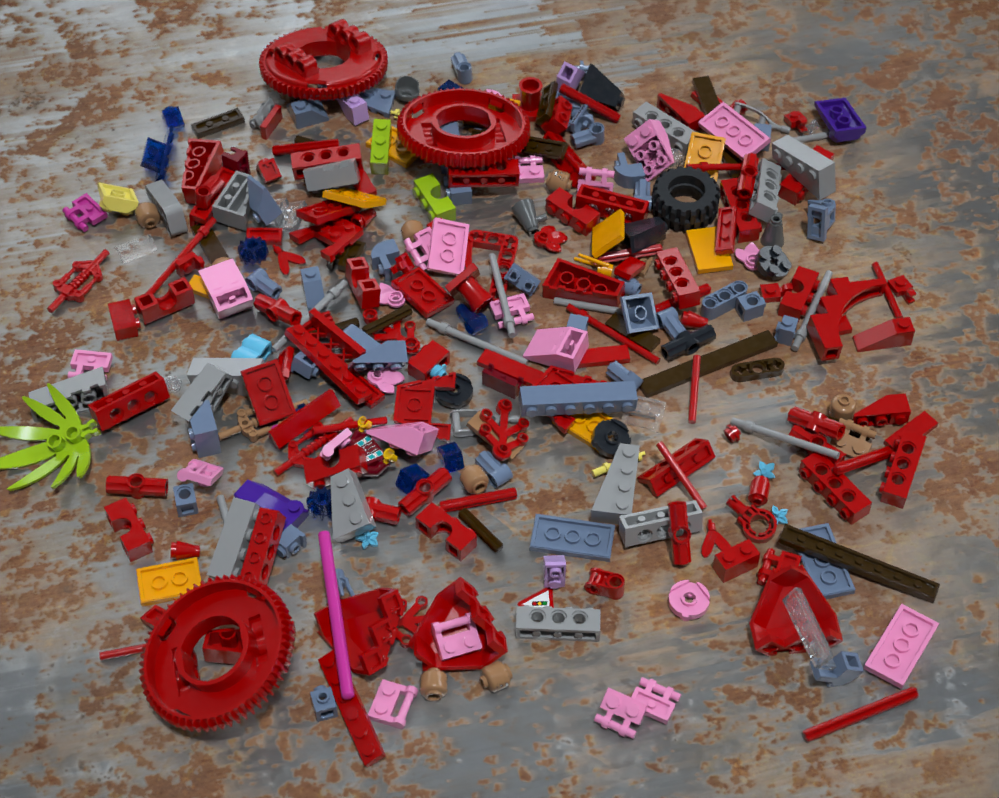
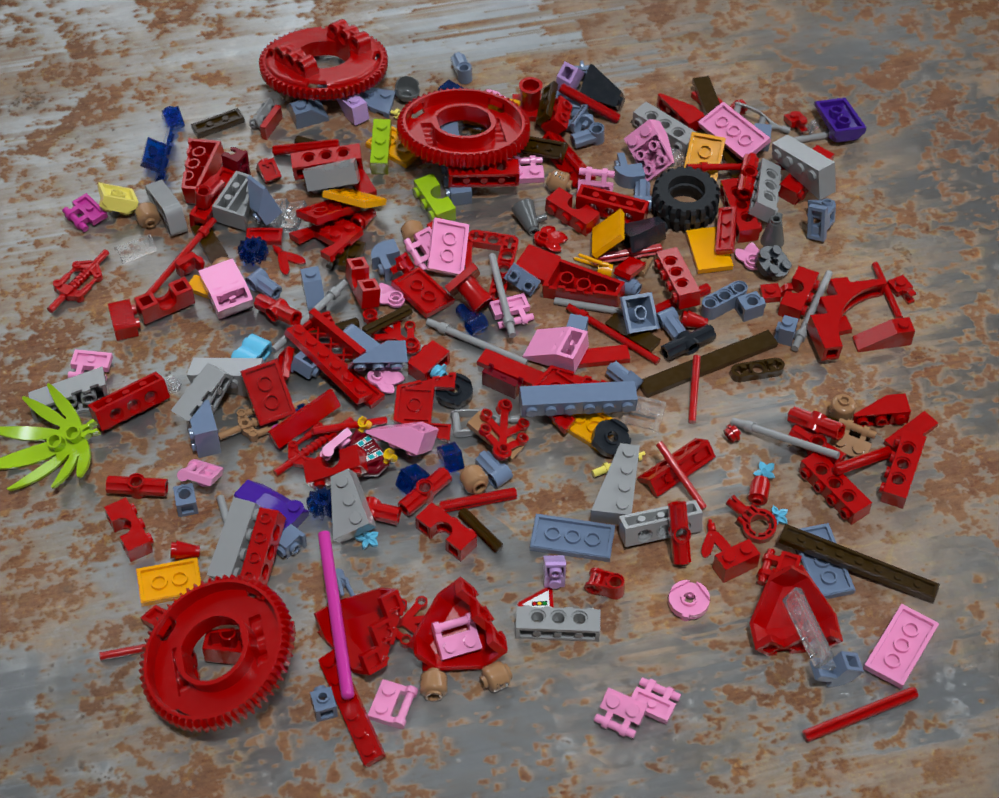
(537, 261): none -> red tile

